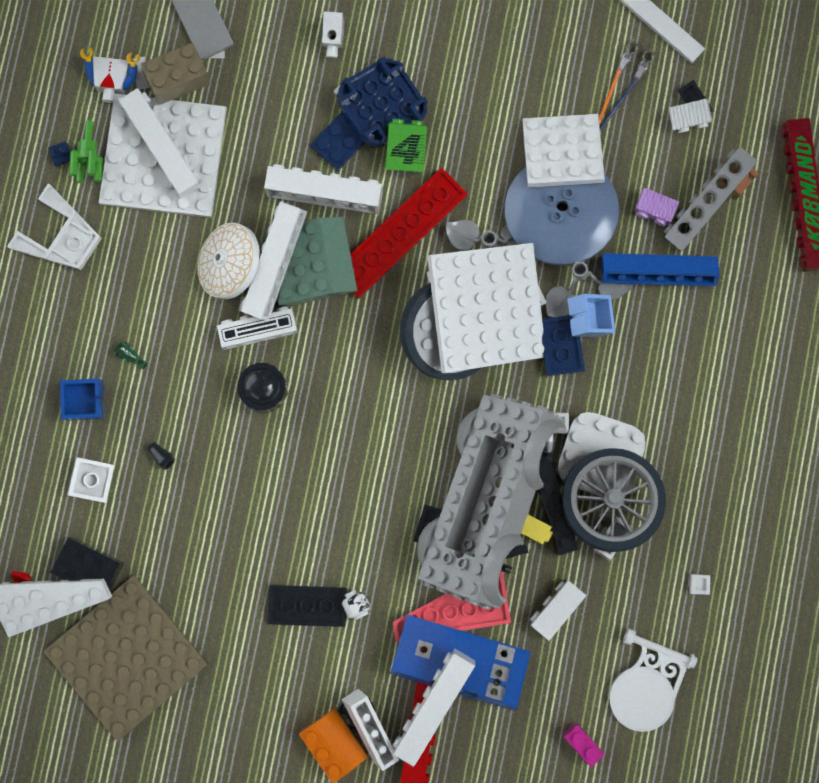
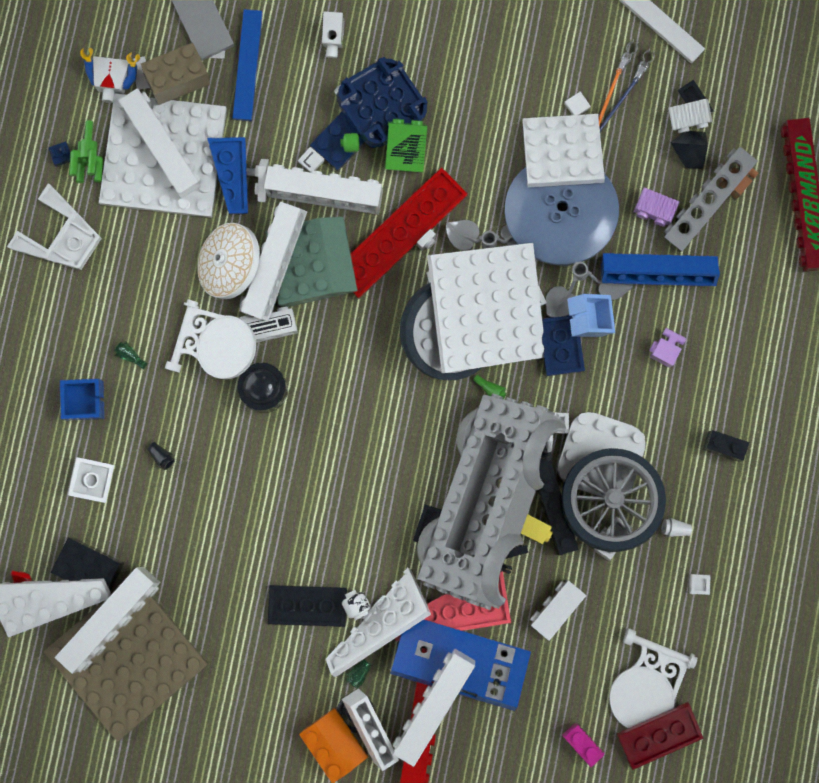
(107, 620): none -> white brick
(223, 347): none -> white piece
(230, 164): none -> blue wing
(247, 65): none -> blue tile
(260, 172): none -> white plate
(311, 160): none -> white tile
(350, 142): none -> bright green piece
(358, 674): none -> clear green cone
(386, 620): none -> white wing
(427, 240): none -> white plate
(490, 387): none -> bright green cone
(577, 104): none -> white tile
(660, 736): none -> dark red tile
(666, 351): none -> lavender brick
(673, 528): none -> white cone
(691, 149): none -> black slope
(725, 446): none -> black brick

